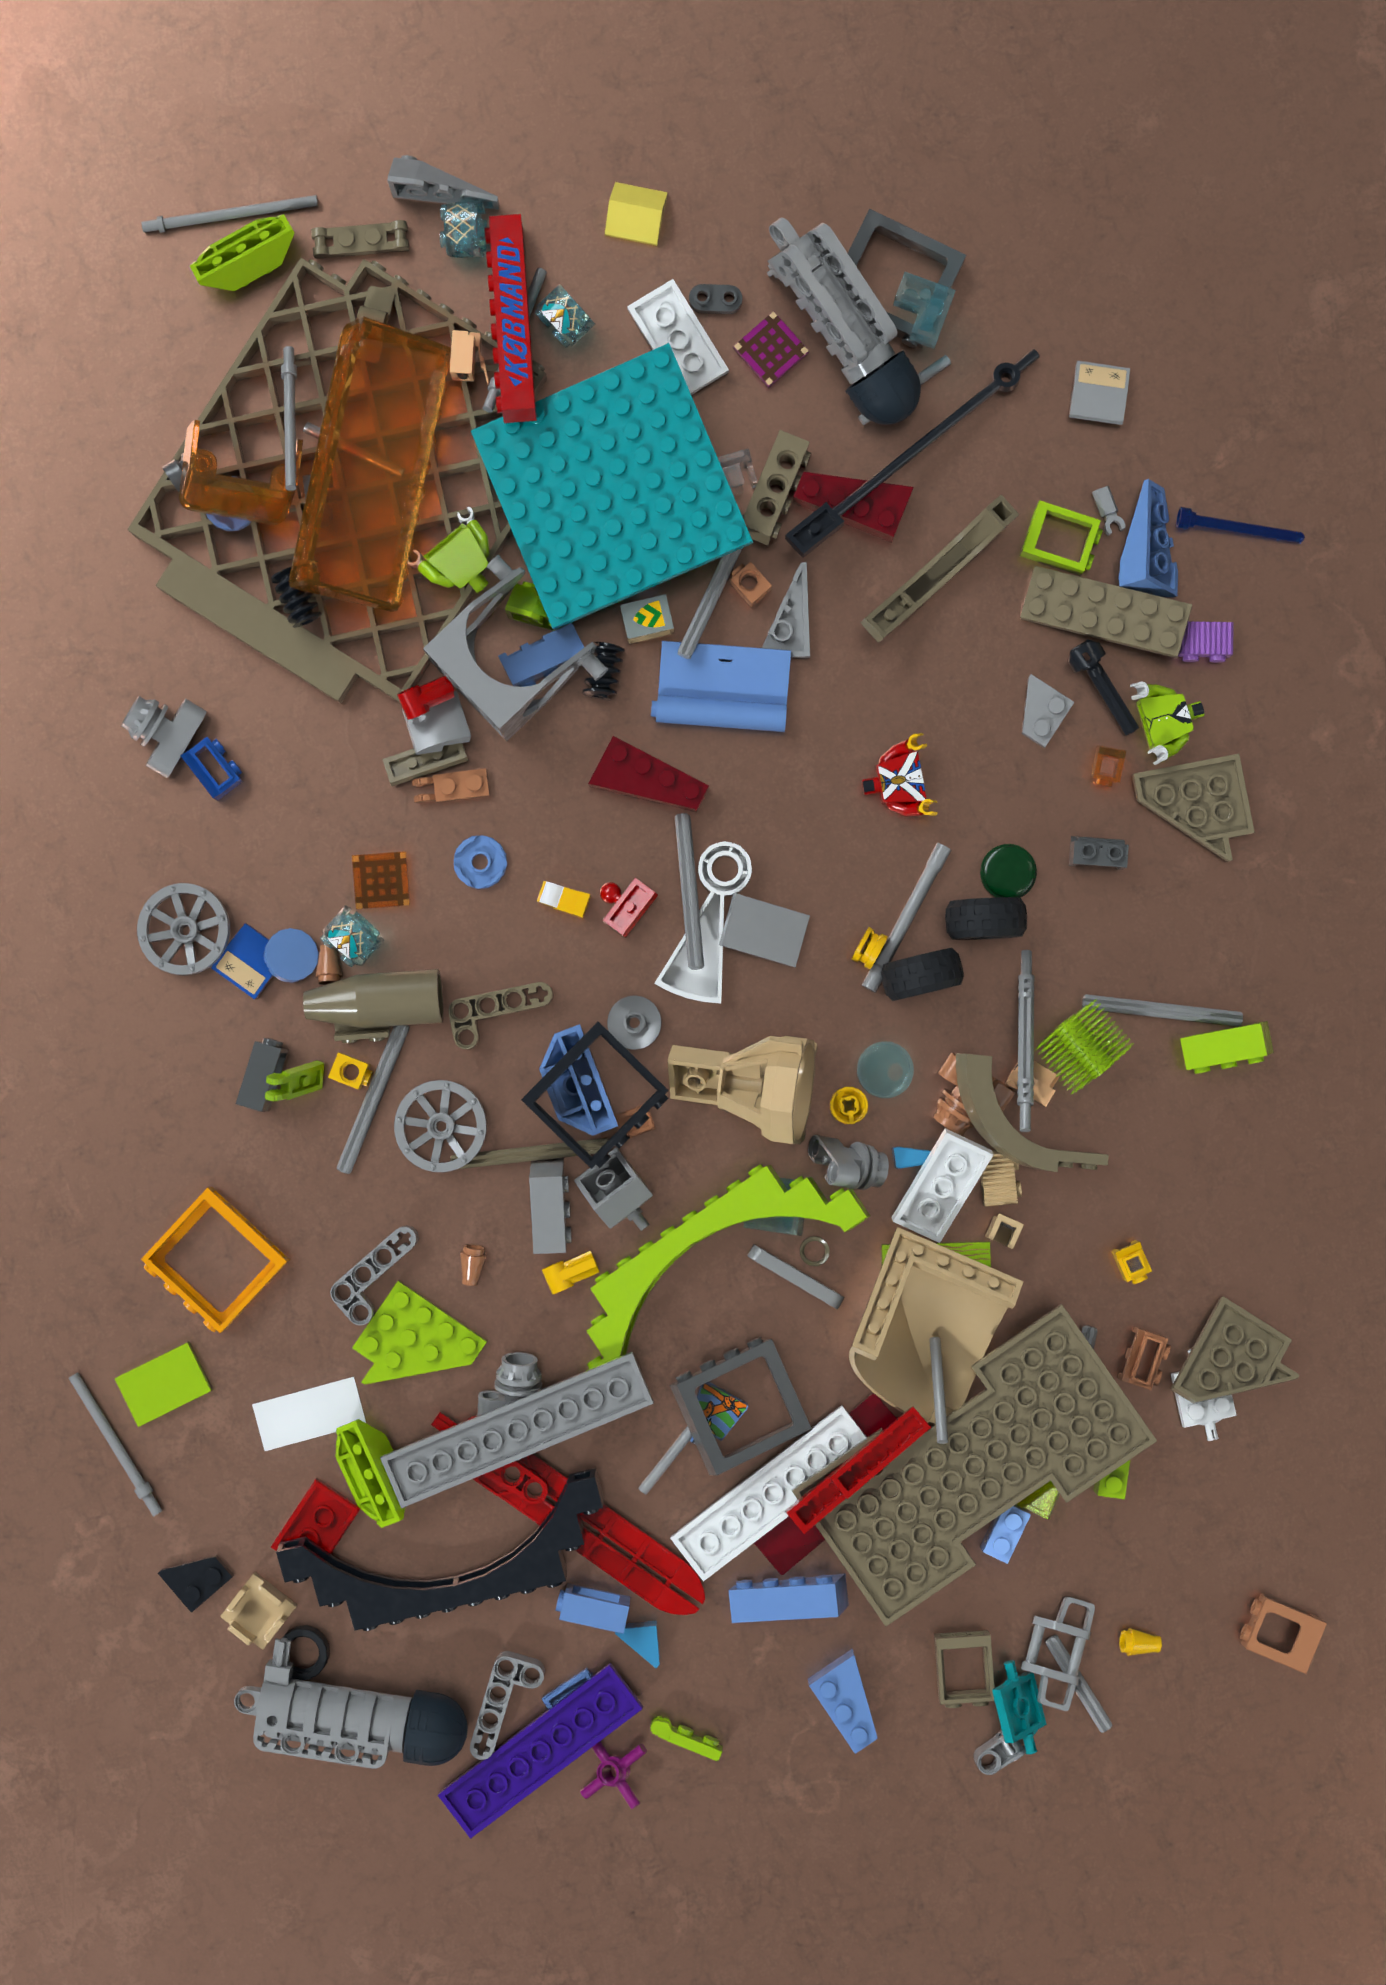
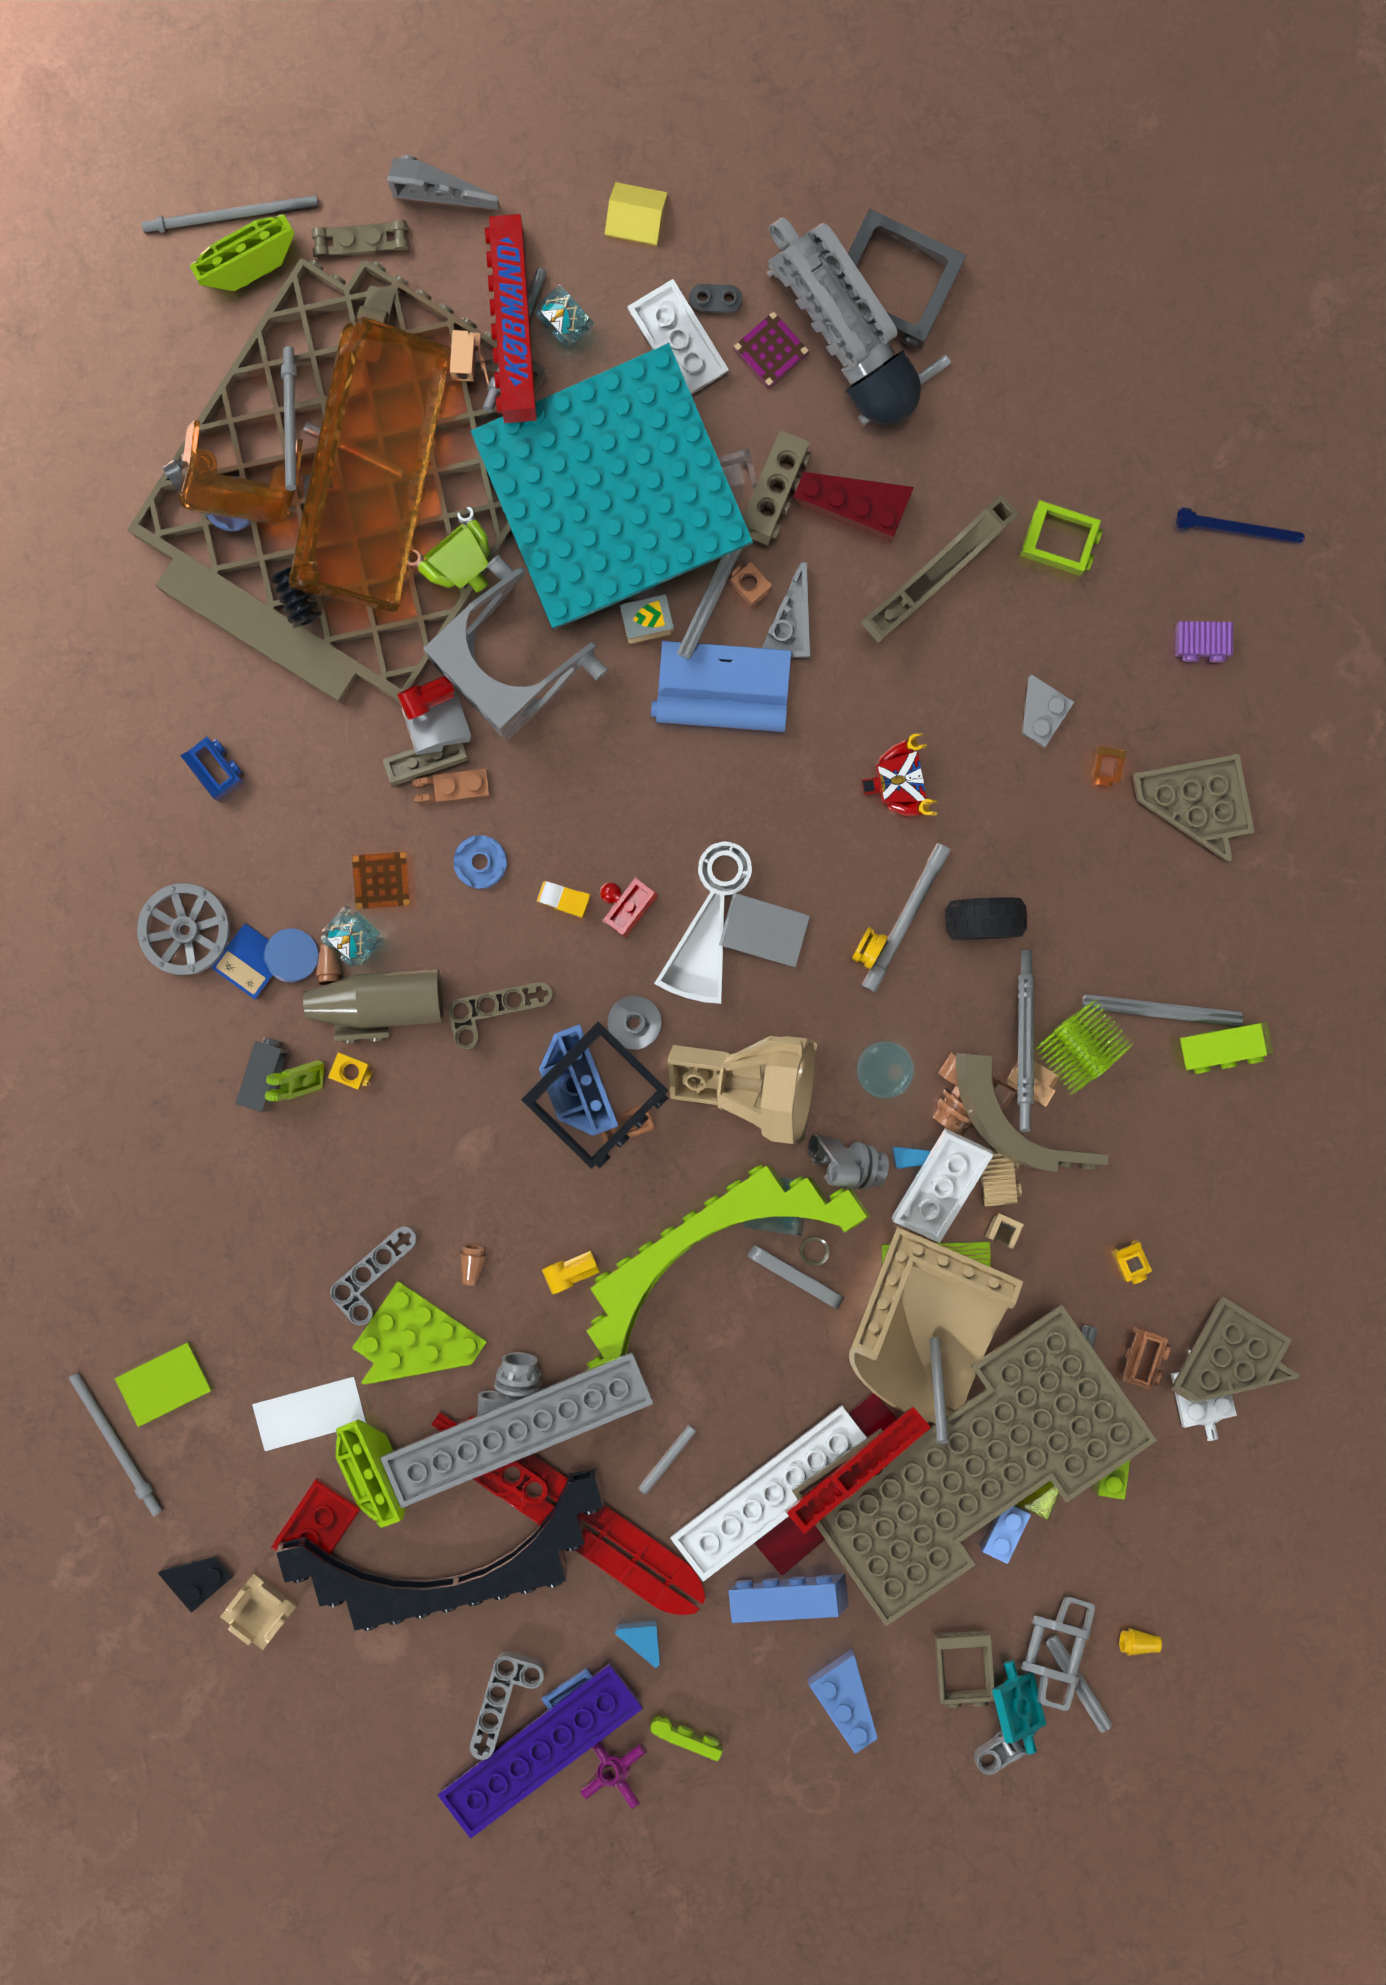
(173, 736): light grey beam -> none
(174, 1283): light orange piece -> none
(322, 1644): black tyre -> none
(372, 1098): light grey axle -> none
(423, 1728): light grey piece -> none
(433, 1131): light grey wheel -> none
(463, 229): clear light blue brick -> none
(526, 607): lime slope -> none
(531, 1153): dark tan axle -> none
(541, 657): medium blue wedge -> none
(549, 1206): light grey wedge -> none
(593, 1607): medium blue window -> none
(601, 688): black piece -> none
(615, 1191): light grey piece -> none
(642, 776): dark red wedge -> none
(689, 891): light grey axle -> none
(698, 1425): dark grey piece -> none
(720, 1409): torso -> none
(828, 520): black bar -> none
(848, 1105): yellow wheel -> none
(922, 974): black tyre -> none
(927, 300): clear light blue brick -> none
(1008, 871): dark green piece -> none
(1098, 852): dark grey window -> none
(1099, 392): light grey slope -> none
(1102, 682): black piece -> none
(1106, 611): dark tan plate -> none
(1107, 509): light grey bar -> none
(1146, 554): medium blue wedge -> none
(1165, 718): lime torso -> none
(1305, 1644): nougat window -> none

